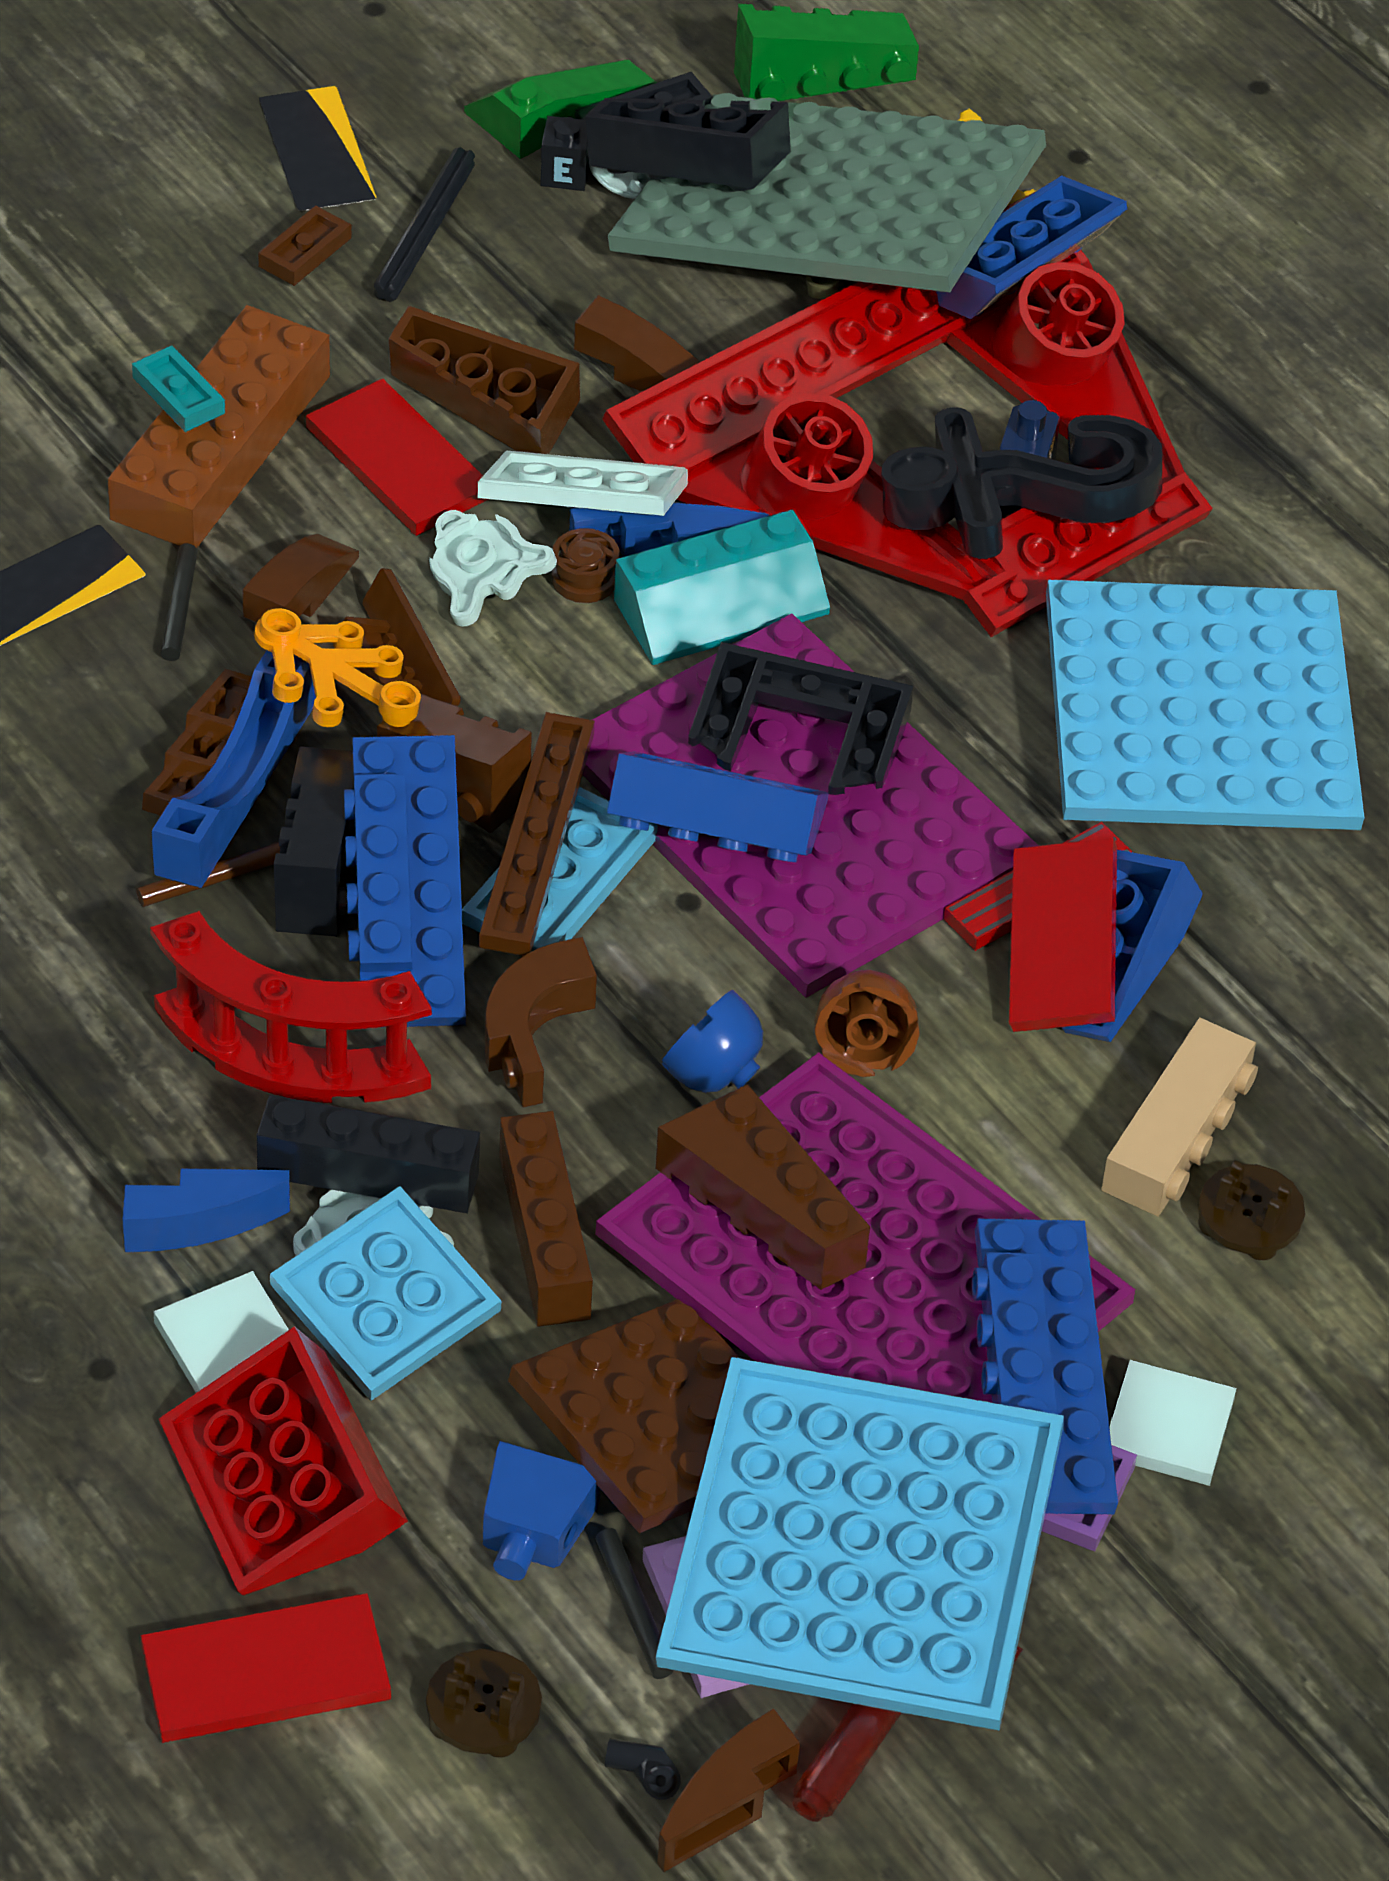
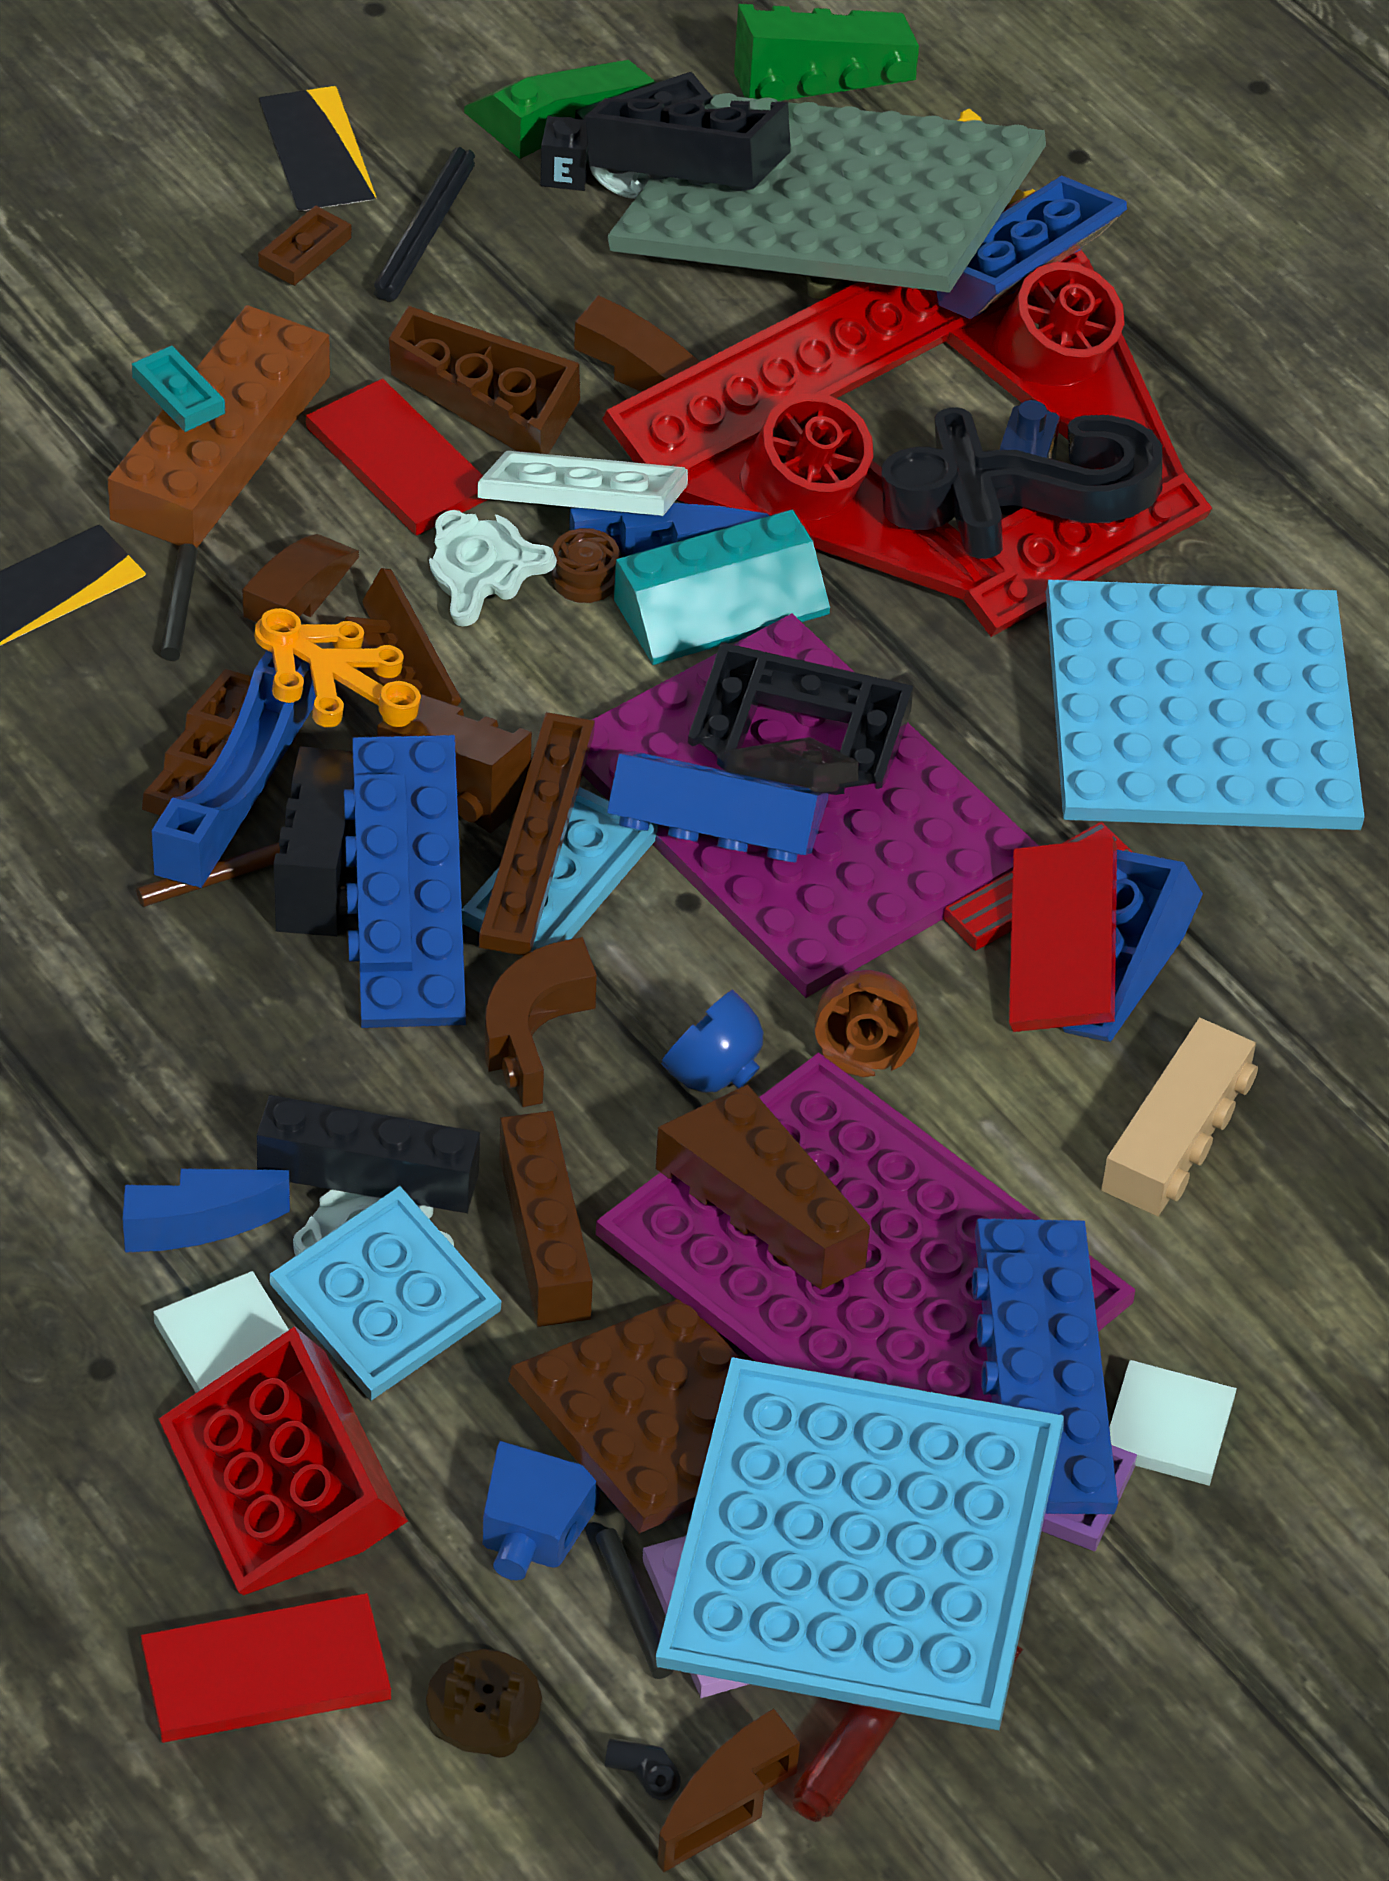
(219, 978): red fence -> none
(795, 762): none -> clear smoke wing
(1232, 1195): dark brown plate -> none

